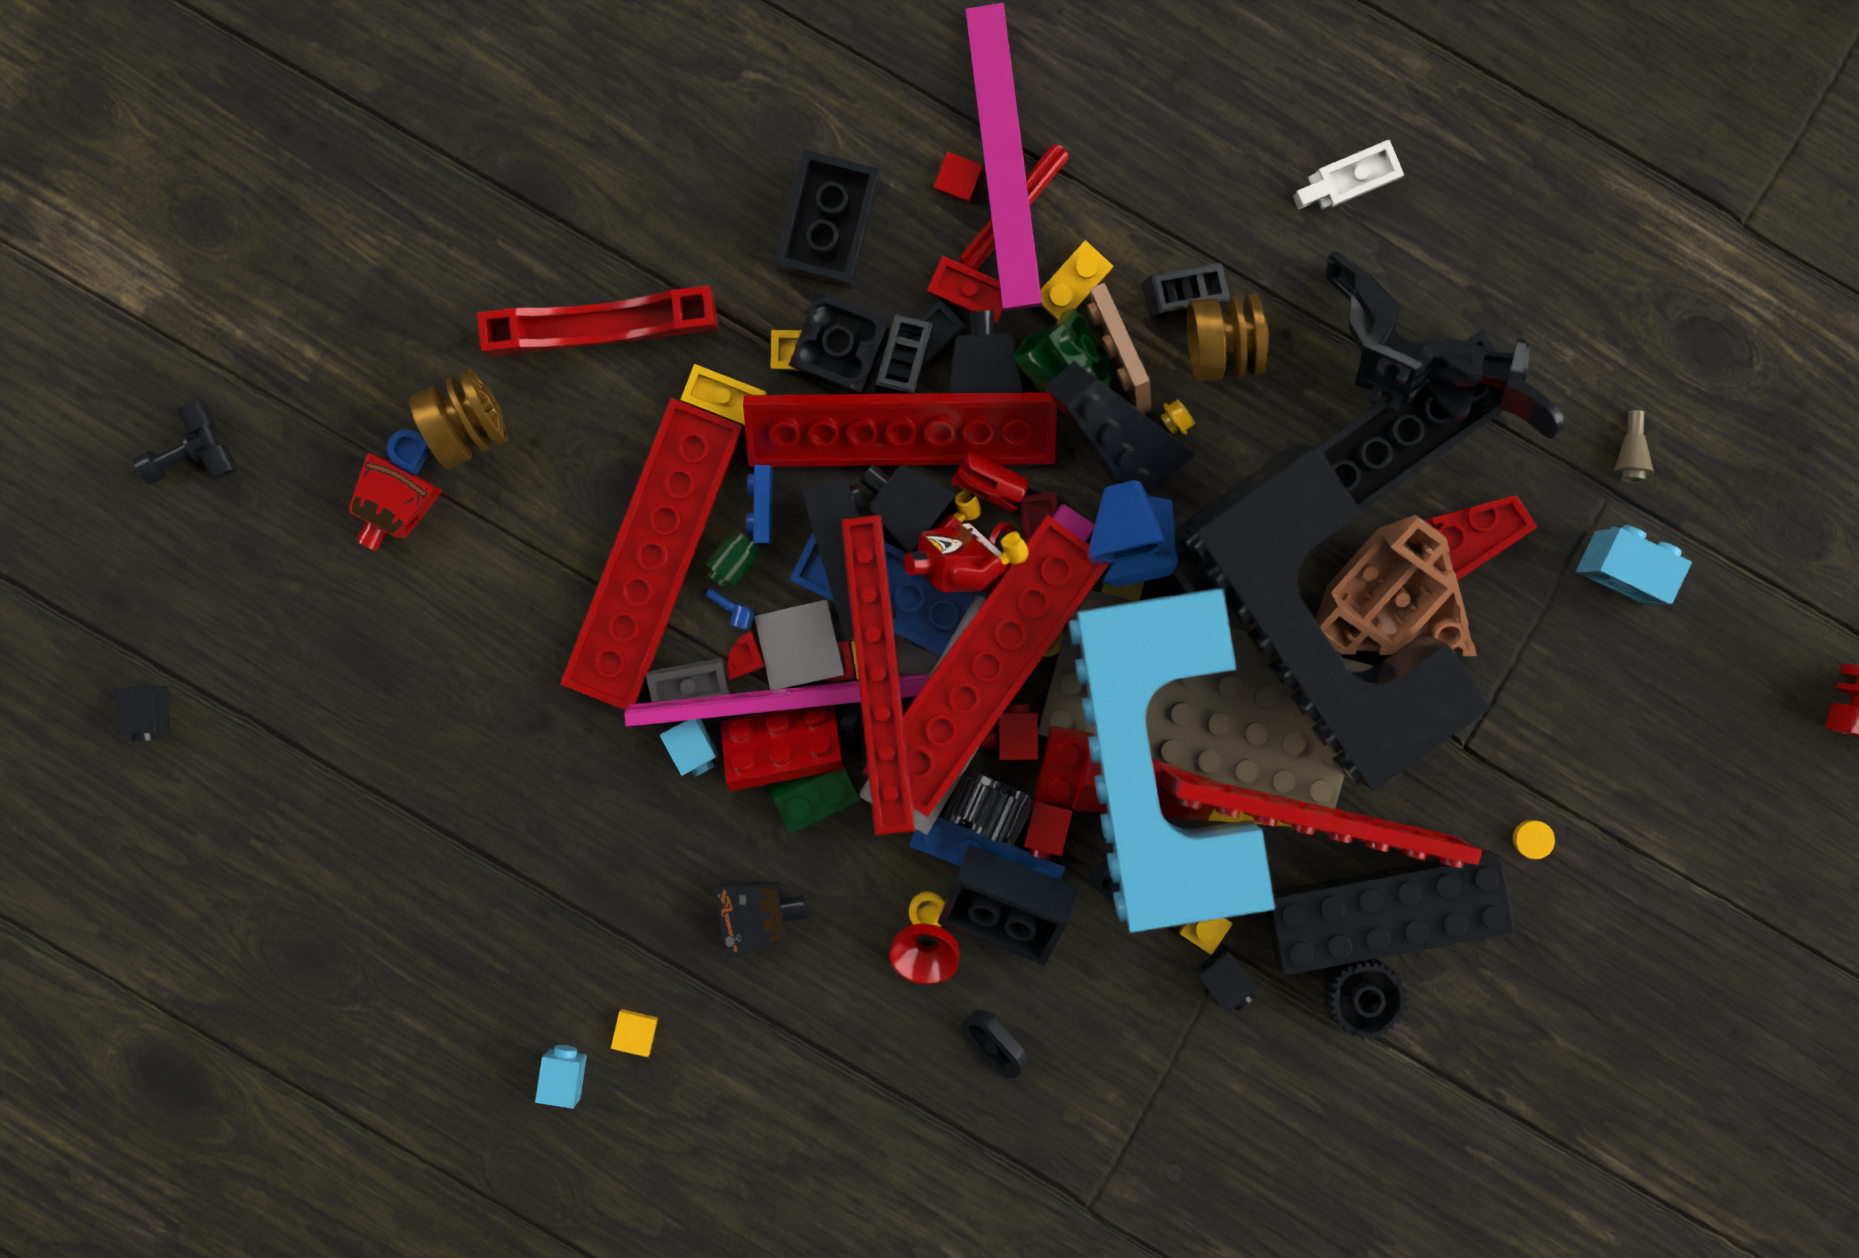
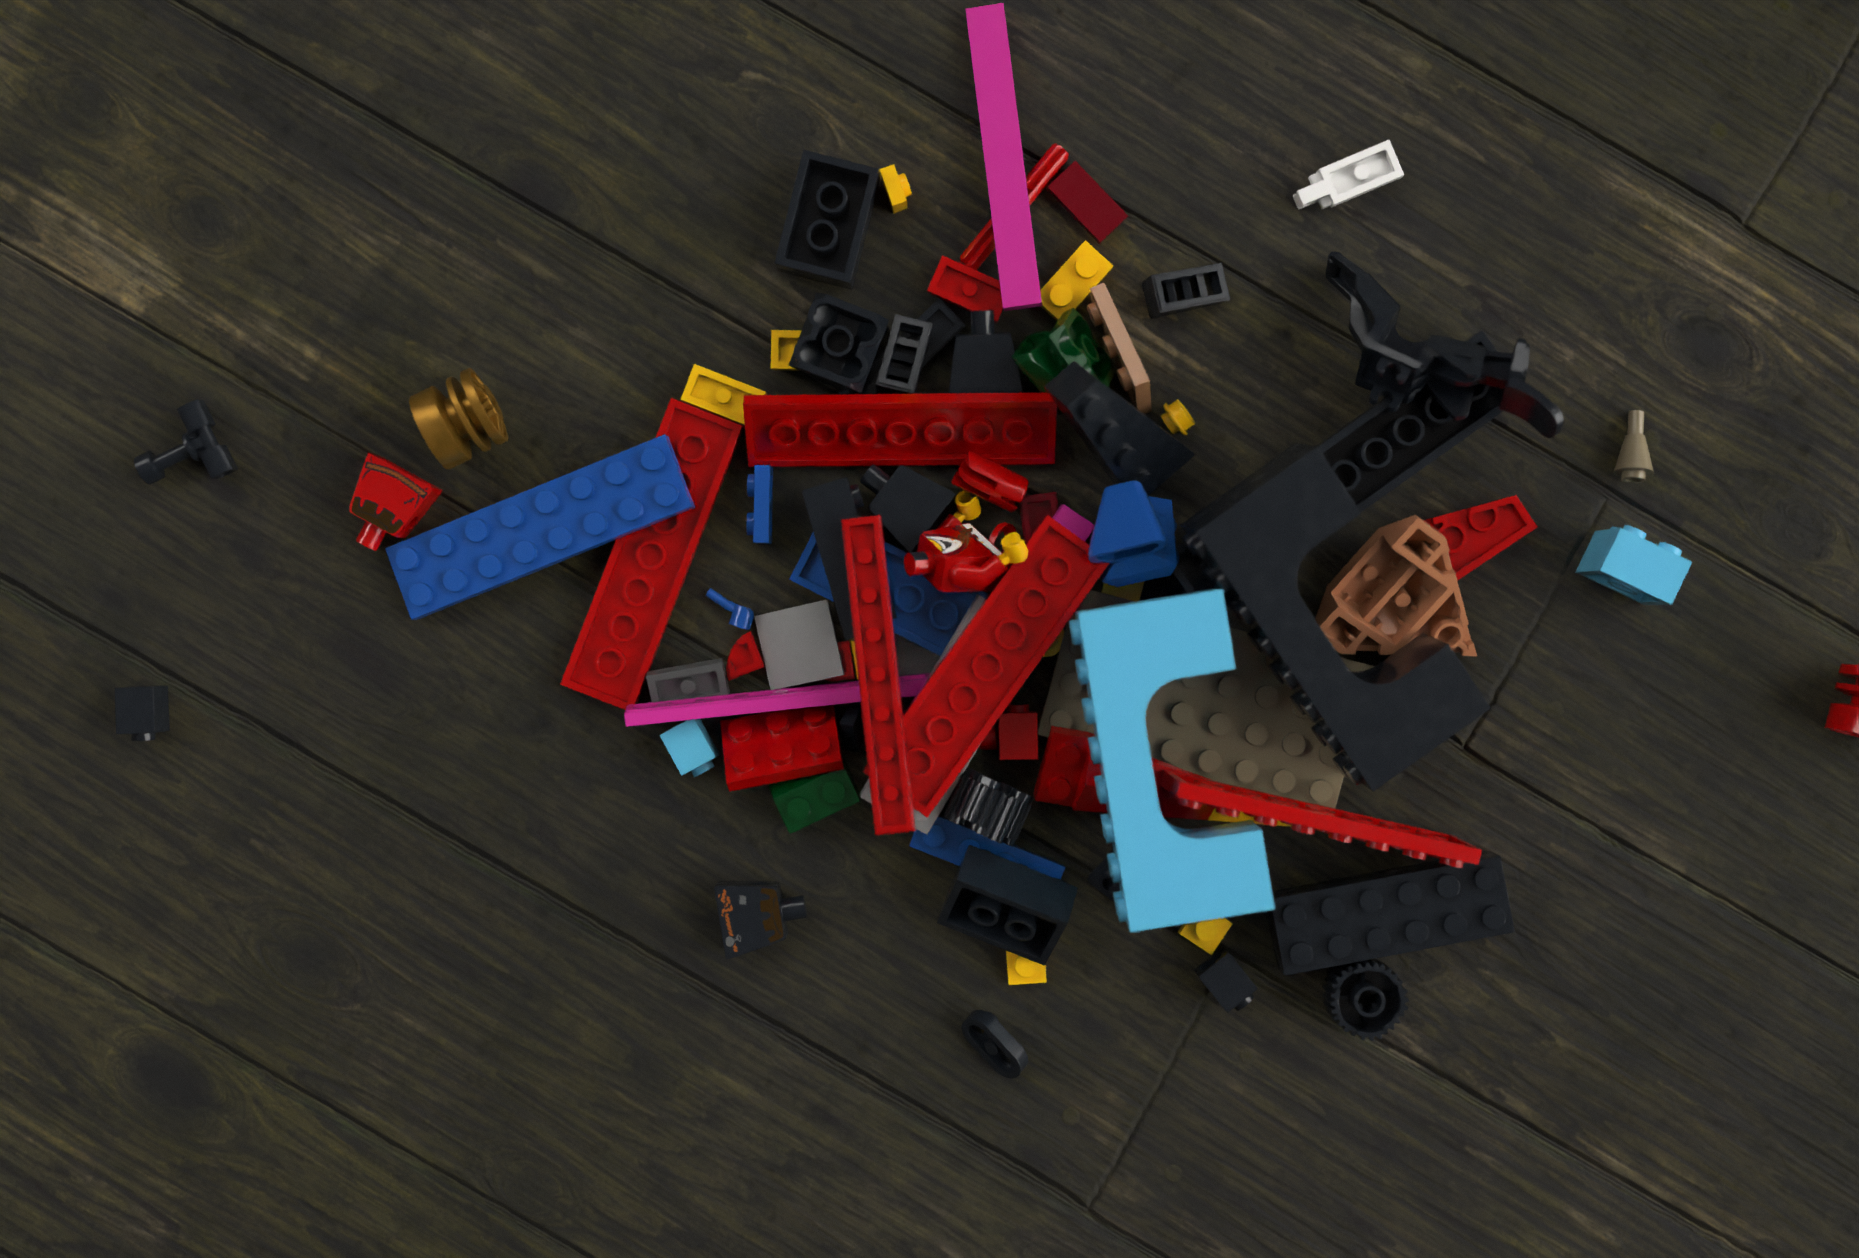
(408, 450): blue tile -> none
(540, 527): none -> blue plate
(556, 328): red arch -> none
(561, 1077): medium azure brick -> none
(634, 1033): yellow tile -> none
(732, 559): dark green brick -> none
(896, 188): none -> yellow plate
(921, 962): red piece -> none
(926, 908): yellow tile -> none
(958, 177): red tile -> none
(1024, 970): none -> yellow plate
(1047, 829): red brick -> none
(1087, 202): none -> dark red tile
(1232, 337): pearl gold wheel -> none
(1533, 839): yellow tile -> none

